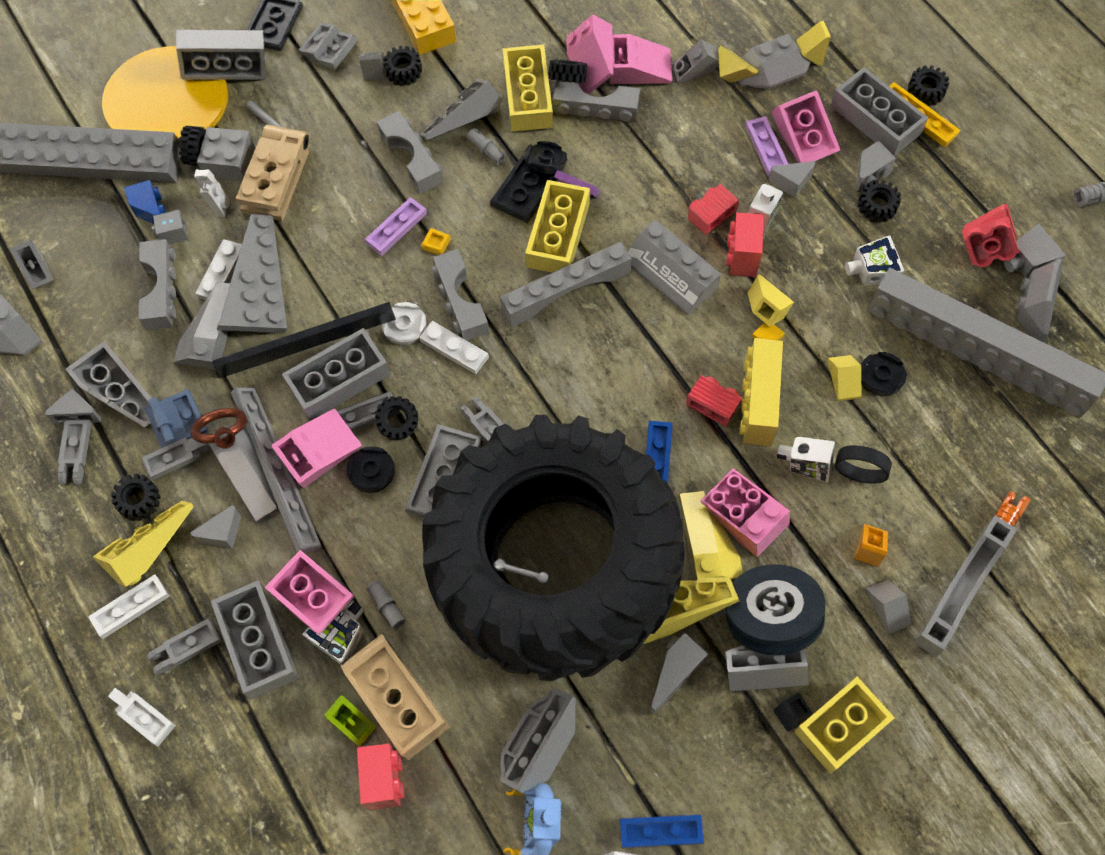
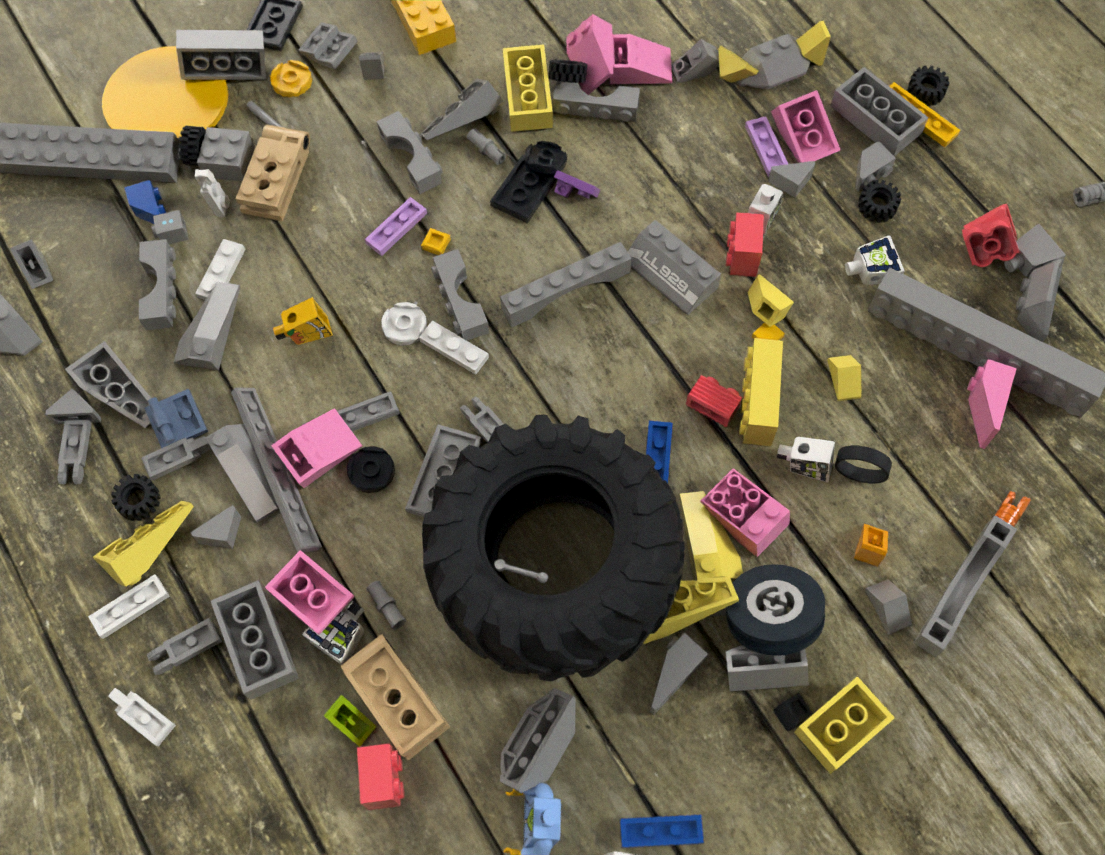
(227, 441): copper piece -> none
(255, 290): light grey wing -> none
(291, 78): none -> yellow tile
(304, 323): none -> yellow torso
(304, 340): black tile -> none
(336, 374): light grey brick -> none
(396, 432): black tyre -> none
(402, 74): black tyre -> none
(557, 226): light yellow brick -> none
(712, 208): coral brick -> none
(883, 374): black tile -> none
(989, 398): none -> bright pink slope

